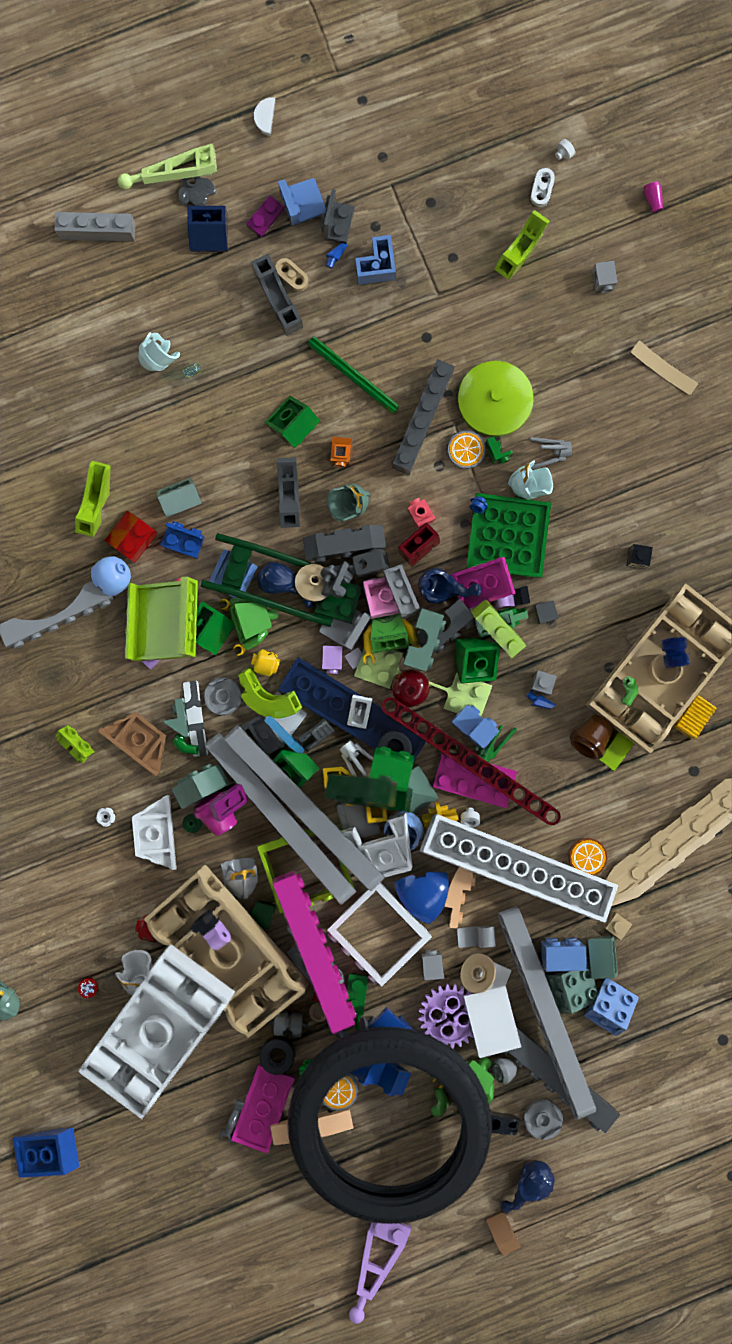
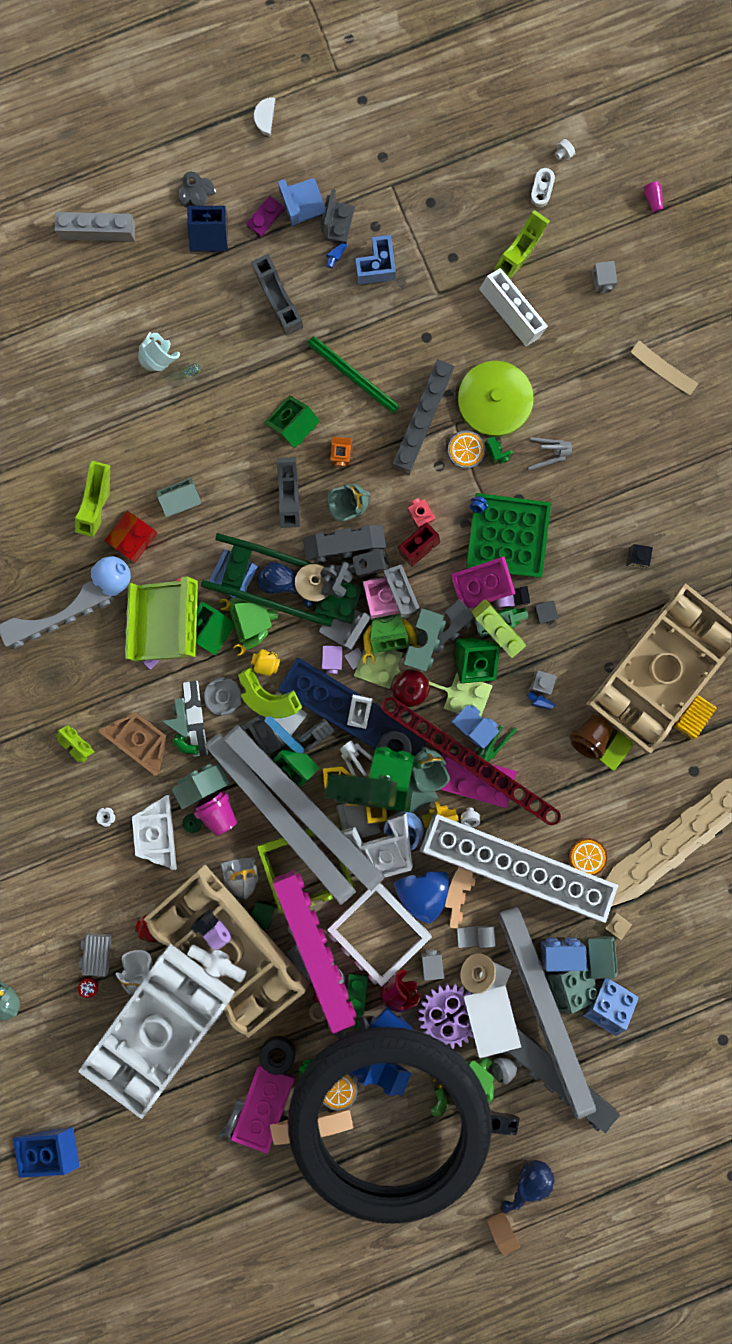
(96, 954): none -> light grey brick
(164, 171): yellowish green plate -> none
(182, 540): blue bracket -> none
(216, 963): none -> white pin
(228, 802): magenta plate -> none
(288, 1023): dark grey wheel -> none
(294, 274): tan plate -> none
(392, 1233): lavender plate -> none
(398, 995): none -> dark red helmet
(429, 770): none -> sand green helmet
(439, 586): dark blue hair -> none
(513, 307): none -> white brick
(531, 483): light aqua helmet -> none
(543, 1119): light grey tile -> none
(631, 690): bright green arm -> none
(675, 652): clear blue wheel -> none

